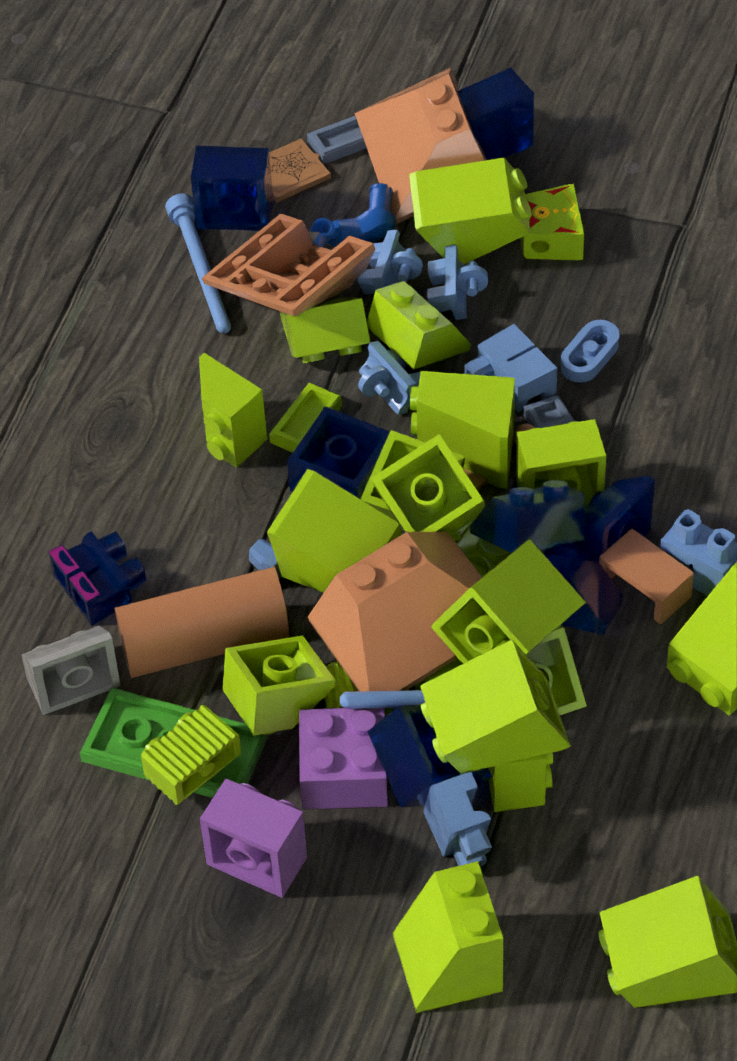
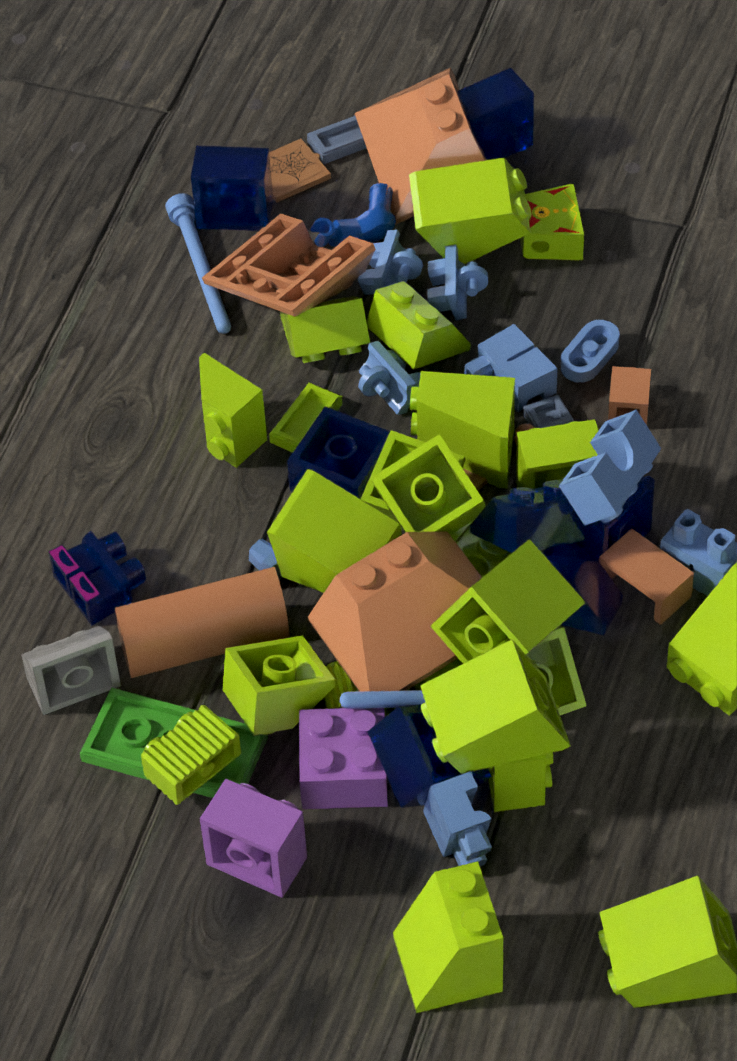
(605, 482): none -> medium blue arch
(629, 391): none -> nougat brick

